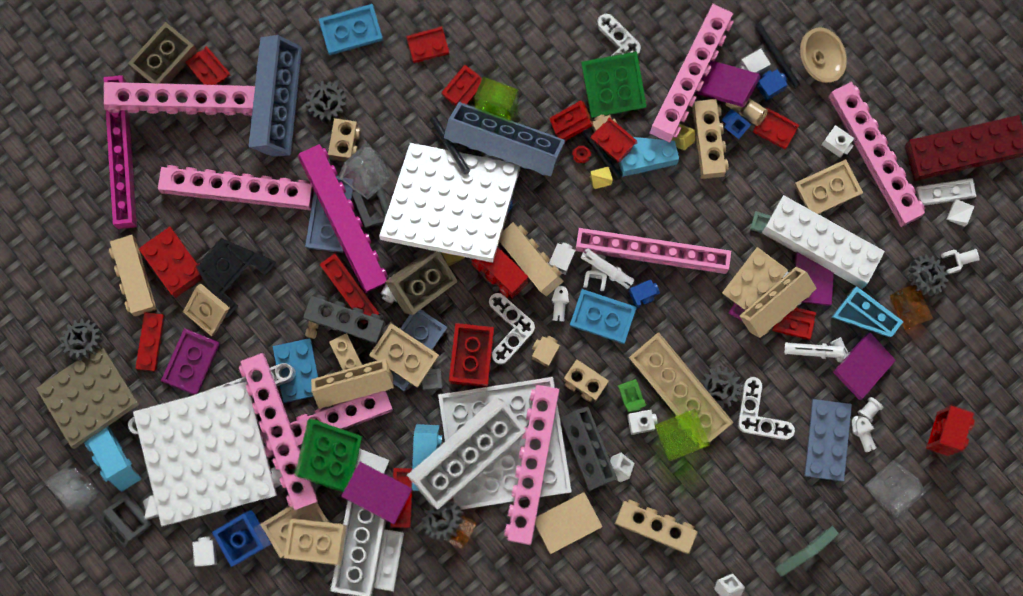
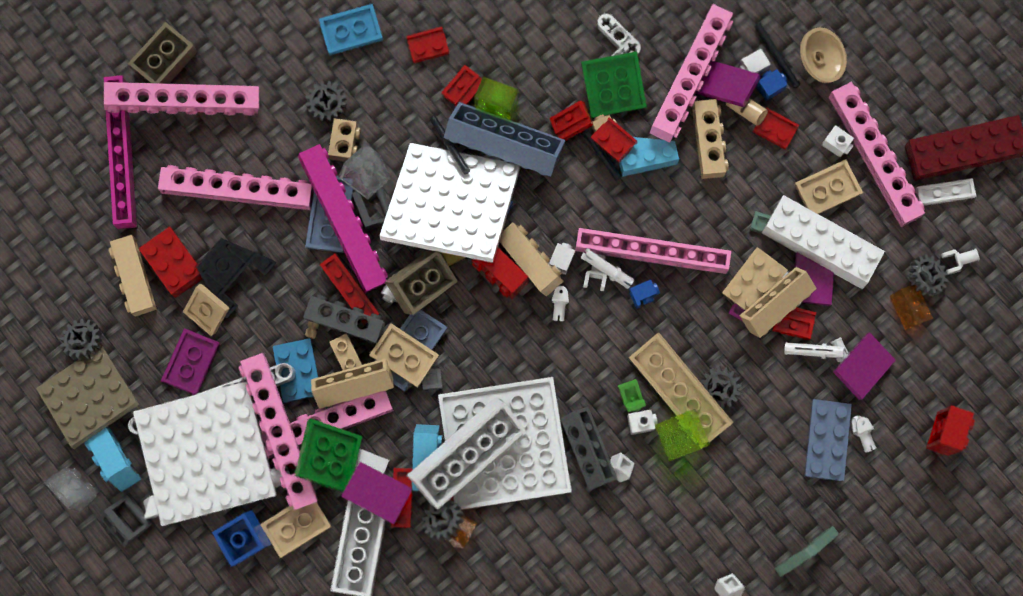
(150, 342): red plate -> none
(205, 552): white brick -> none
(207, 68): red plate -> none
(275, 96): sand blue brick -> none
(315, 541): tan plate -> none
(389, 560): white tile -> none
(471, 355): red brick -> none
(516, 331): white beam -> none
(545, 350): tan brick -> none
(549, 396): bright pink brick -> none
(567, 523): tan tile -> none
(586, 154): red plate -> none
(588, 376): tan brick -> none
(601, 178): light yellow slope -> none
(603, 316): dark azure plate -> none
(682, 544): tan brick -> none
(685, 137): light yellow slope -> none
(735, 123): blue brick -> none
(752, 415): white beam -> none
(867, 313): medium azure wedge -> none
(870, 409): white bush -> none
(895, 488): clear slope -> none
(960, 212): white slope -> none

